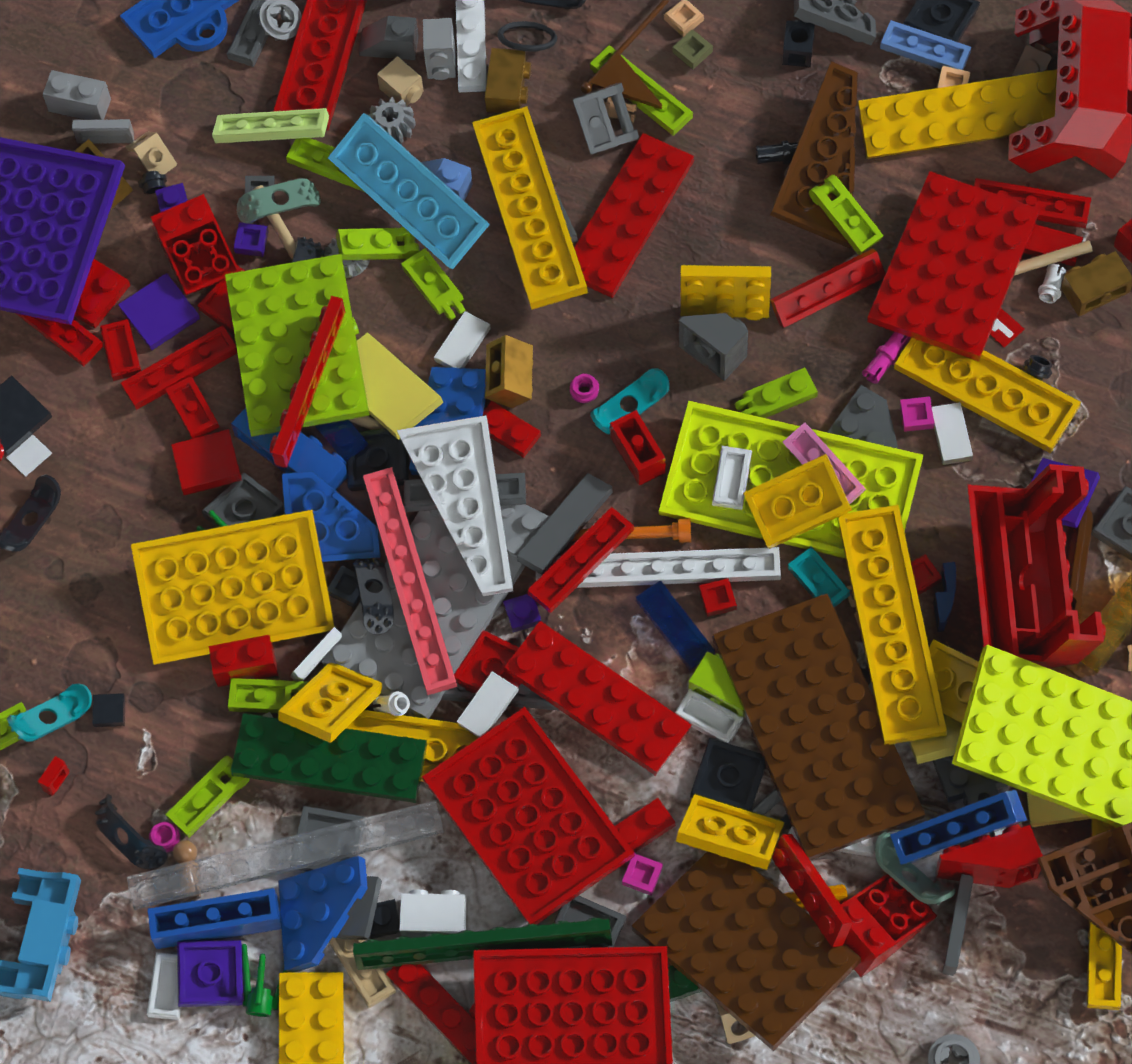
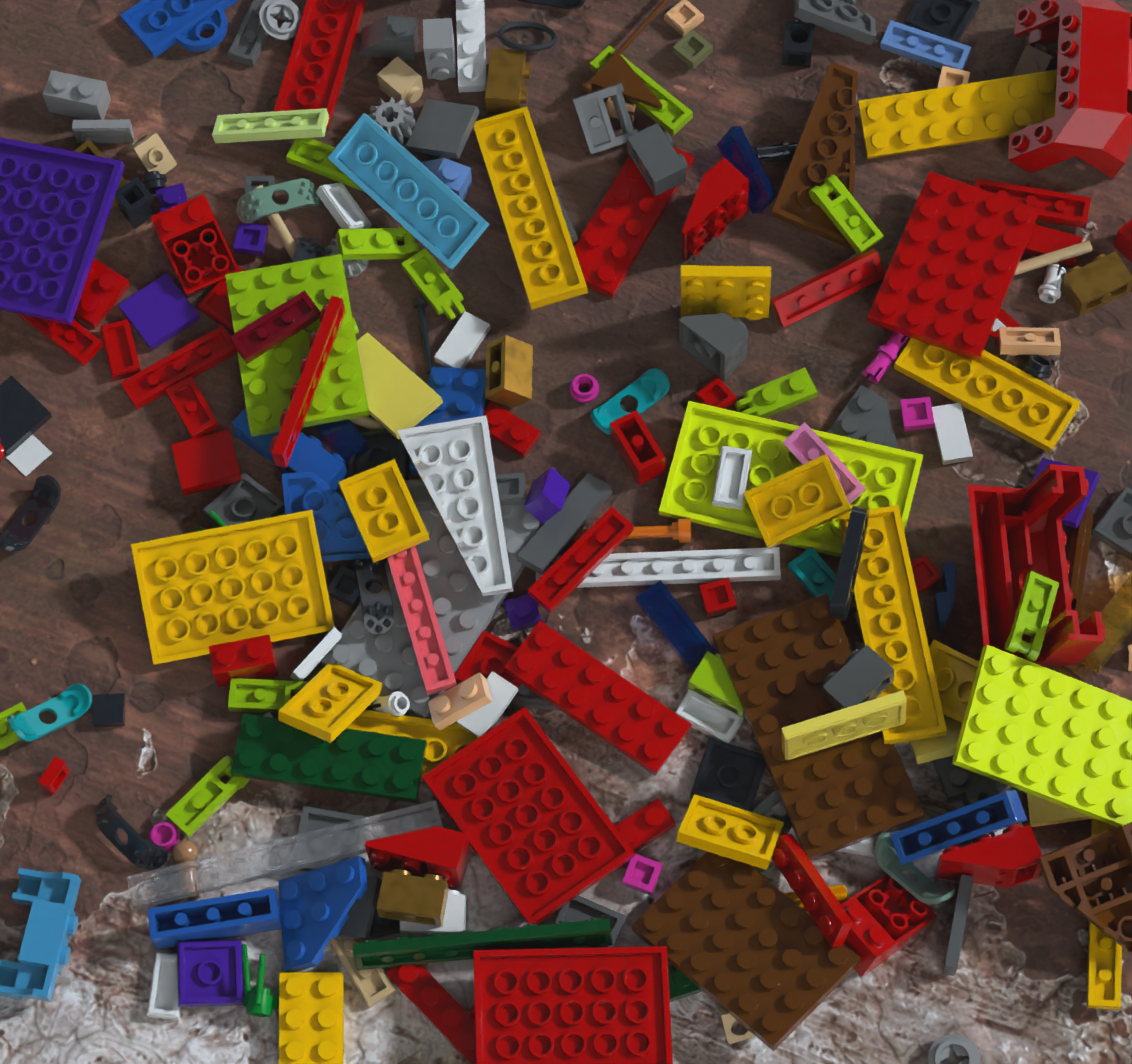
(135, 202): none -> black brick
(275, 327): none -> dark red plate
(343, 206): none -> white tile
(384, 510): none -> yellow plate
(413, 897): none -> pearl gold brick
(421, 304): none -> black piece
(423, 852): none -> red slope
(442, 128): none -> dark grey tile
(459, 701): none -> light nougat plate
(547, 495): none -> dark purple piece
(657, 159): none -> dark grey brick
(716, 395): none -> red tile
(717, 203): none -> red slope
(740, 154): none -> clear blue plate
(844, 725): none -> light yellow tile
(849, 563): none -> black beam
(859, 680): none -> dark grey brick
(1029, 341): none -> light nougat plate
(1032, 615): none -> lime plate

